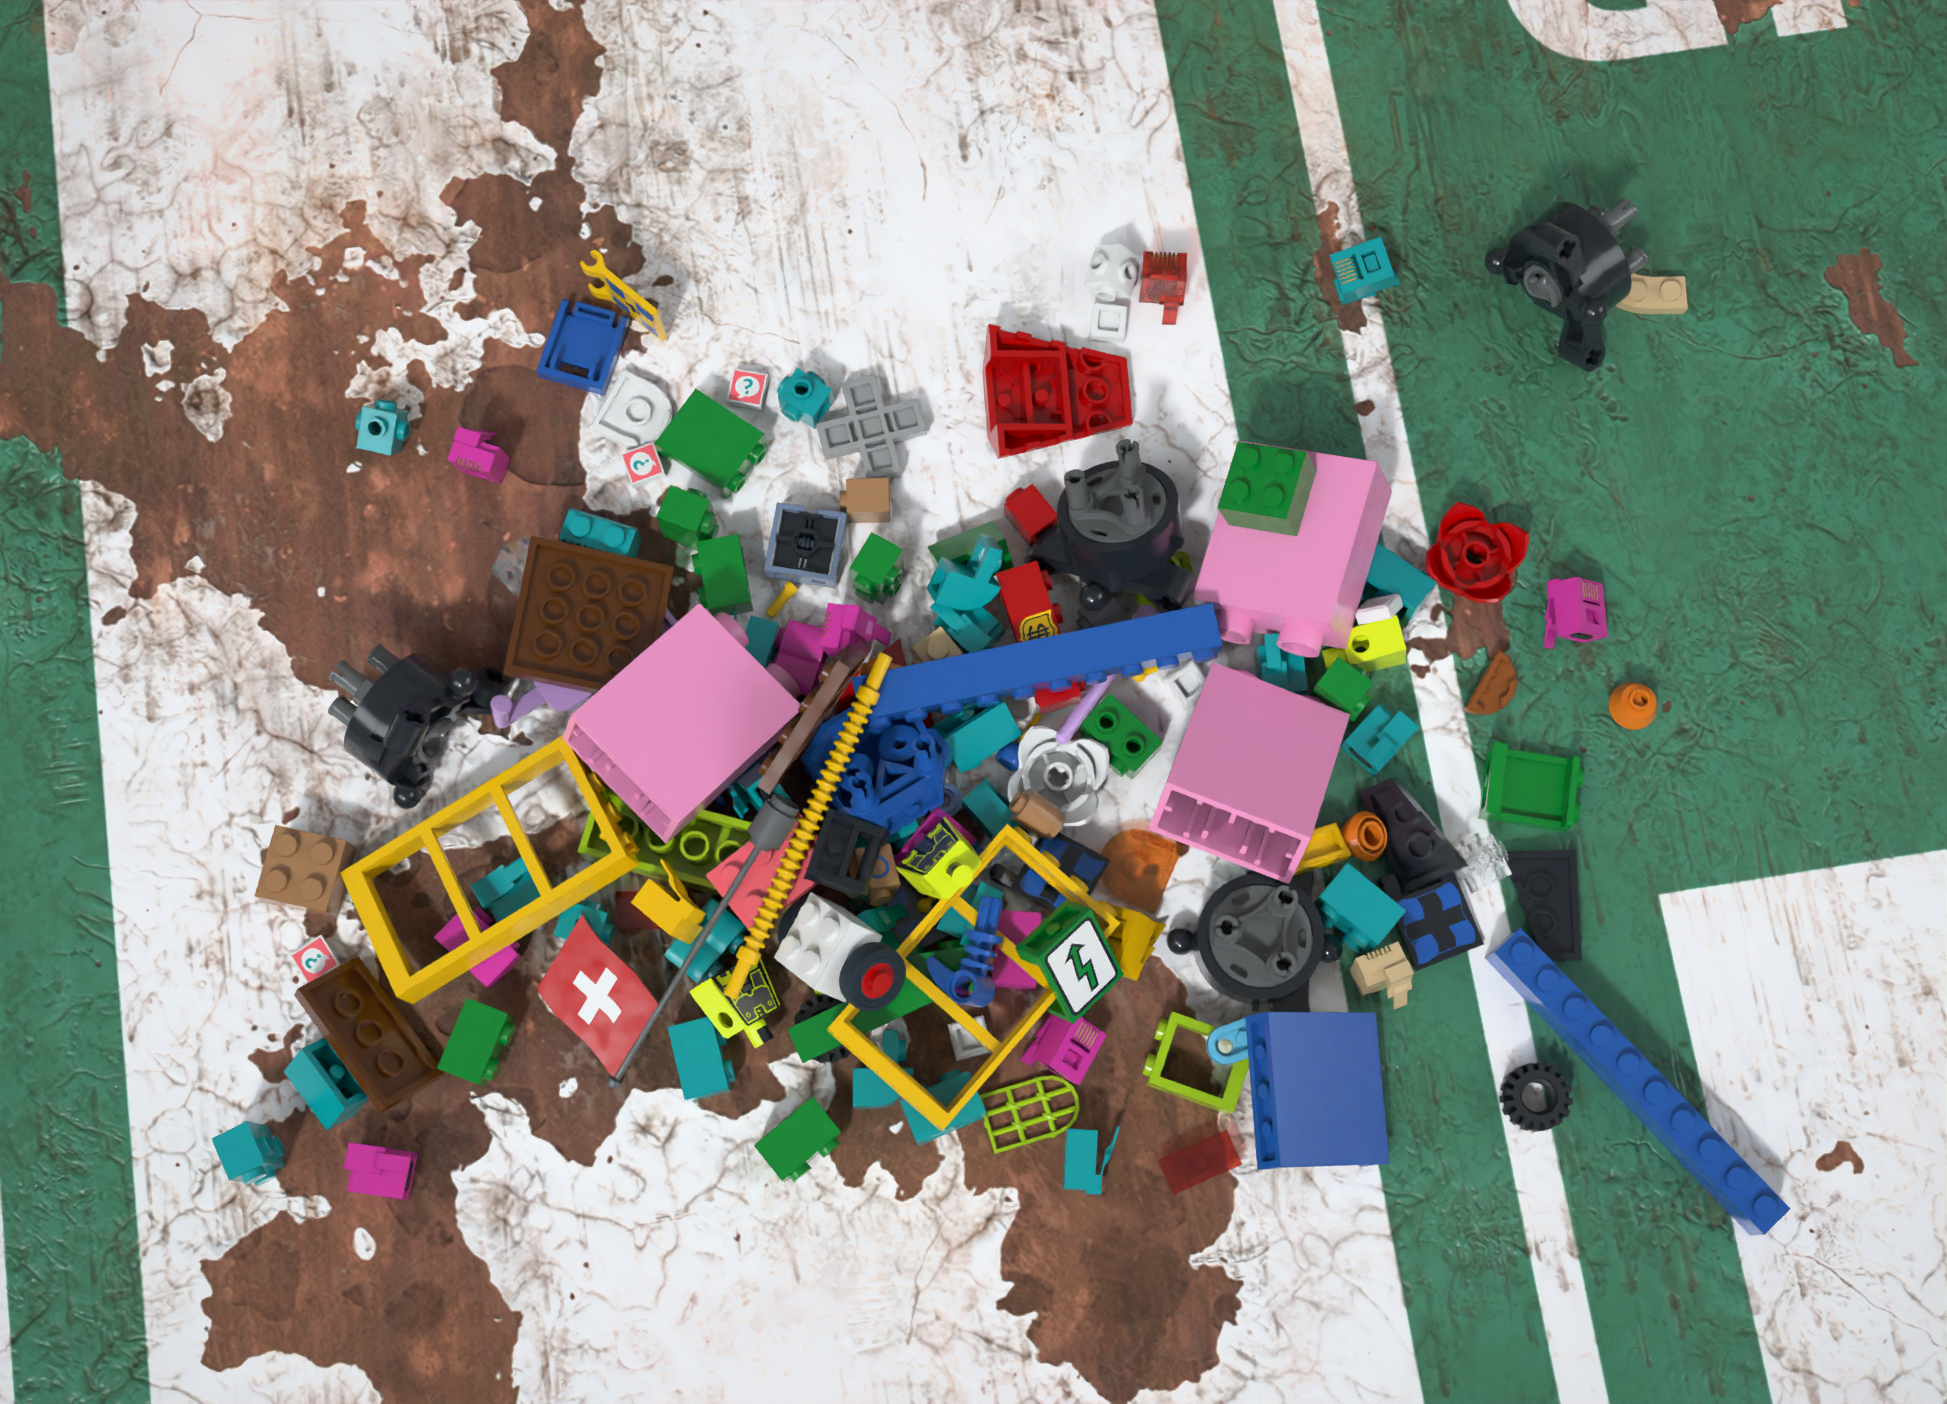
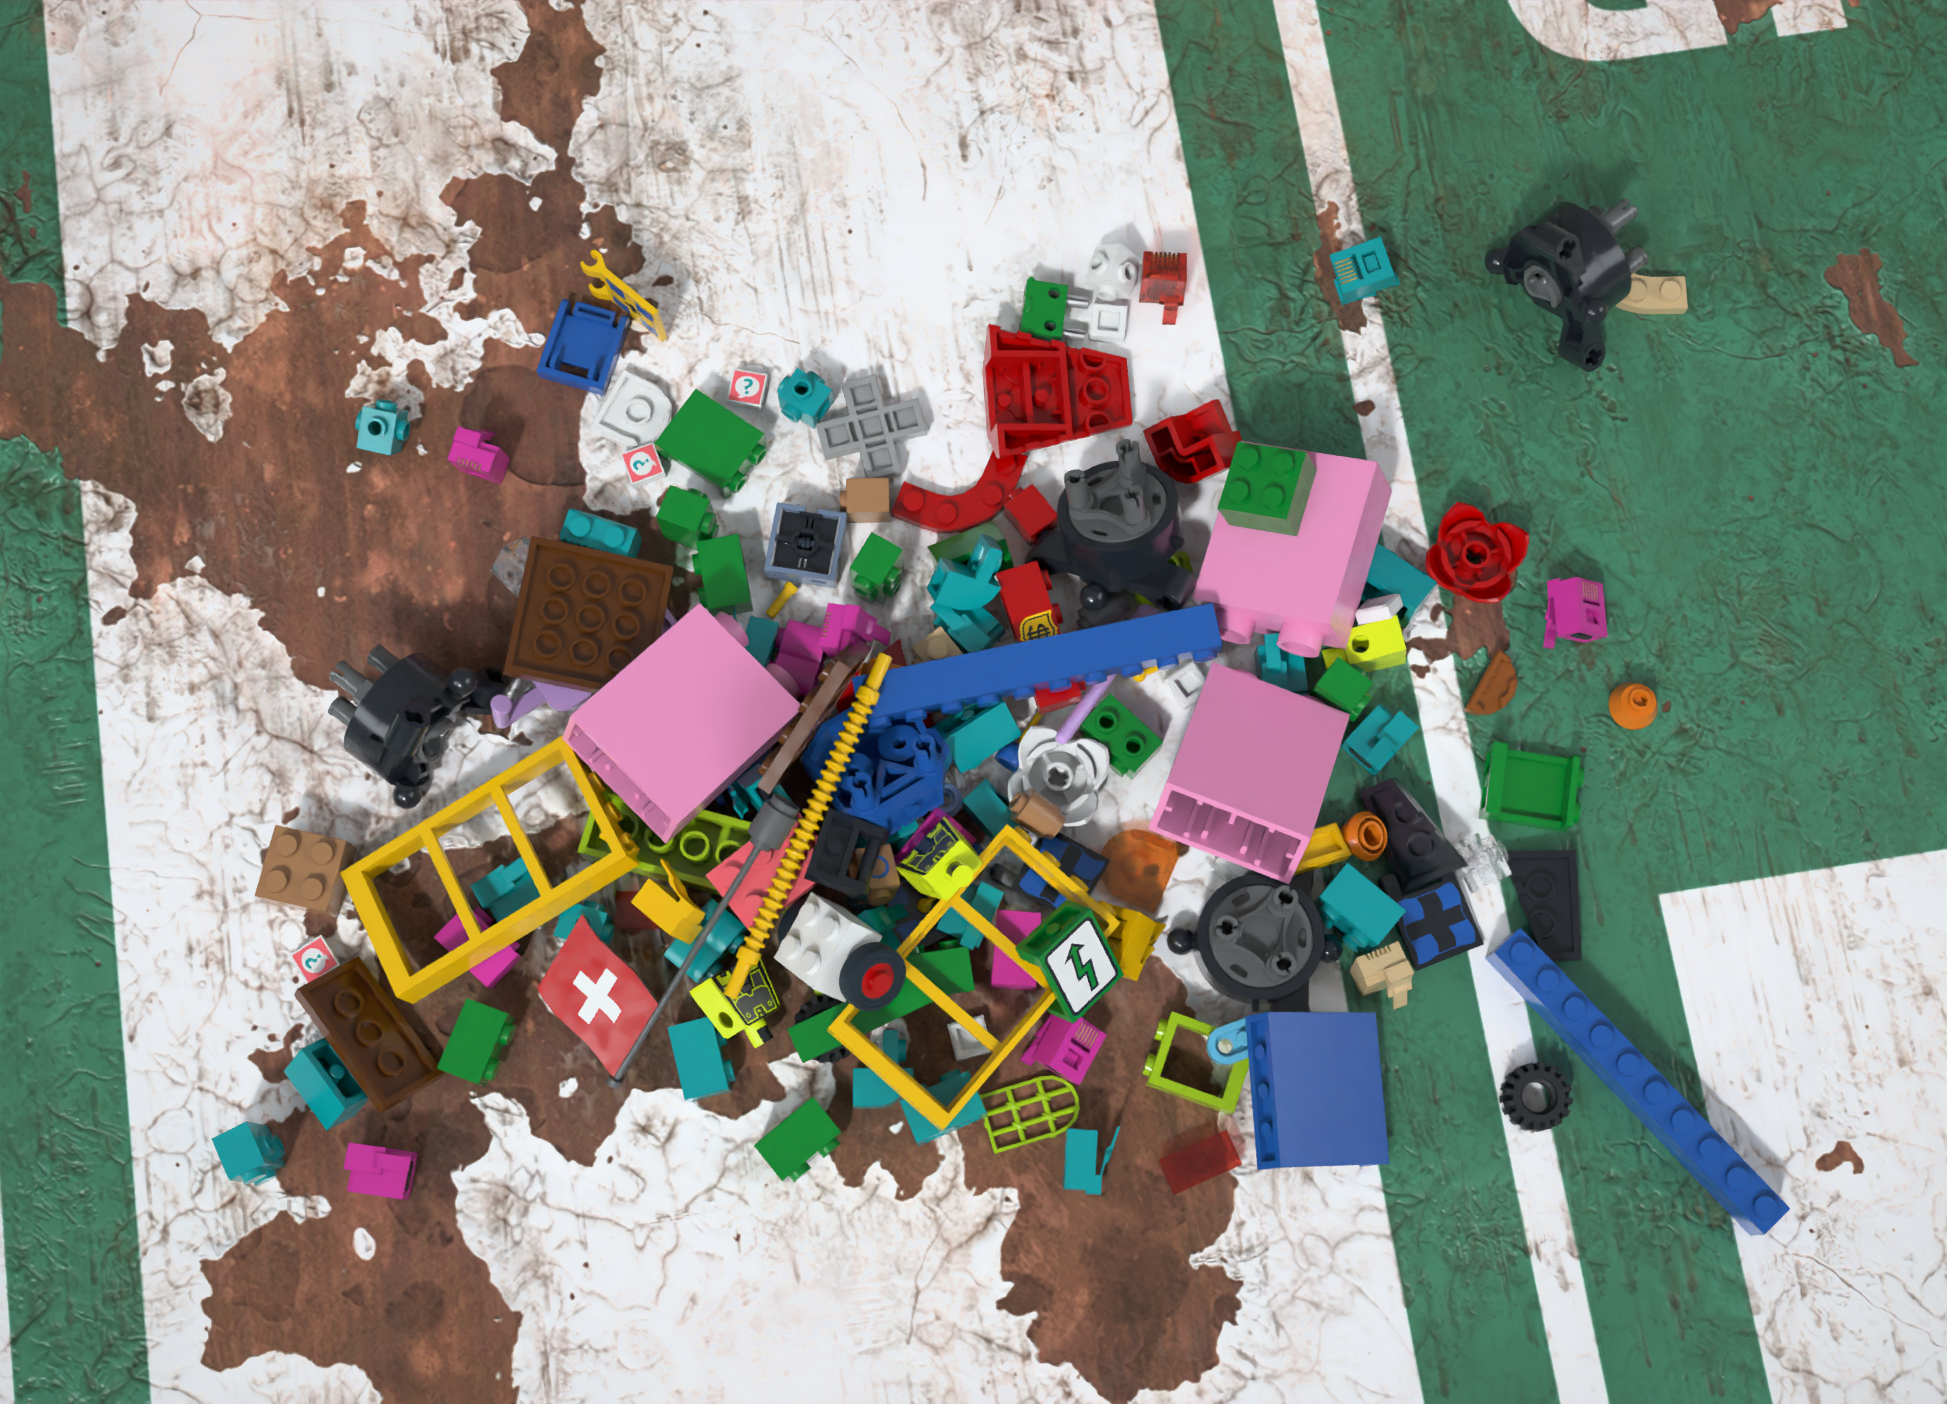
(961, 511): none -> red plate
(977, 963): blue piece -> none
(1043, 312): none -> green piece
(1193, 444): none -> red brick

